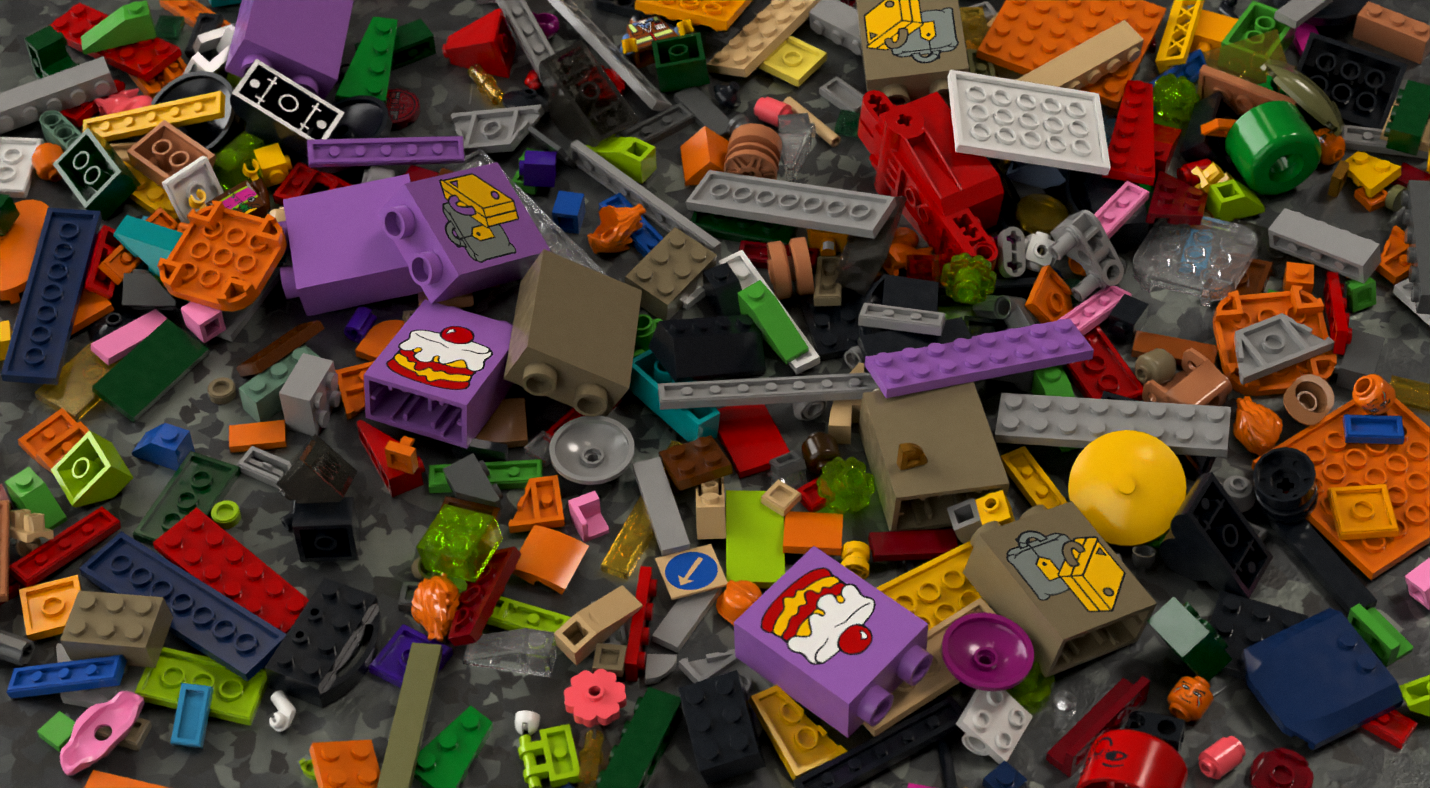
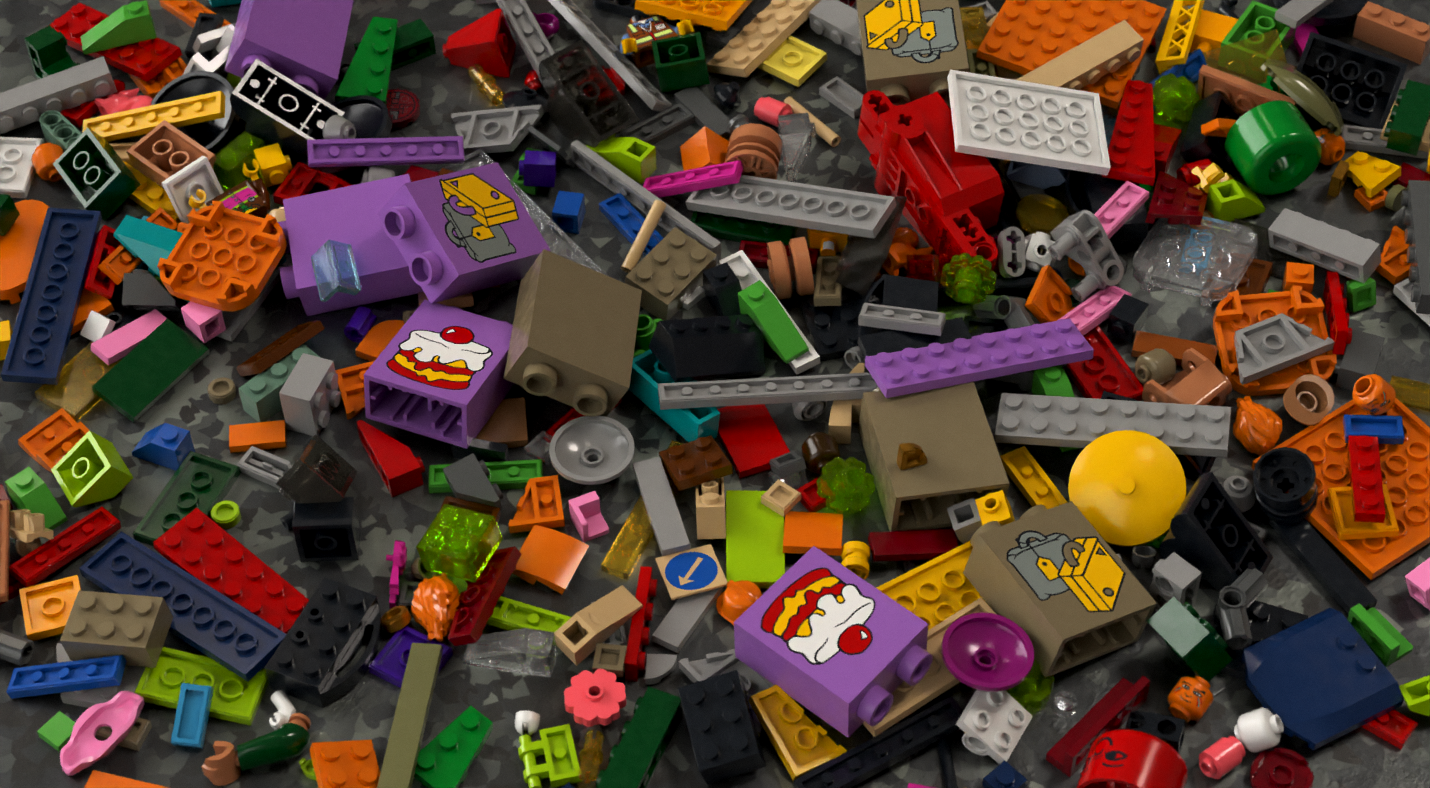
(97, 326): none -> white tile
(169, 27): clear green plate -> none
(270, 748): none -> piece
(335, 270): none -> clear light blue panel
(338, 128): none -> light grey cone
(396, 619): none -> pearl gold tile
(399, 565): none -> dark pink piece
(402, 455): orange tile -> none
(615, 228): orange hair -> none
(643, 235): none -> tan piece
(694, 179): none -> dark pink tile
(847, 123): clear green plate -> none
(1174, 578): none -> light grey brick
(1232, 607): none -> dark grey piece
(1259, 730): none -> white head
(1366, 479): none -> red plate

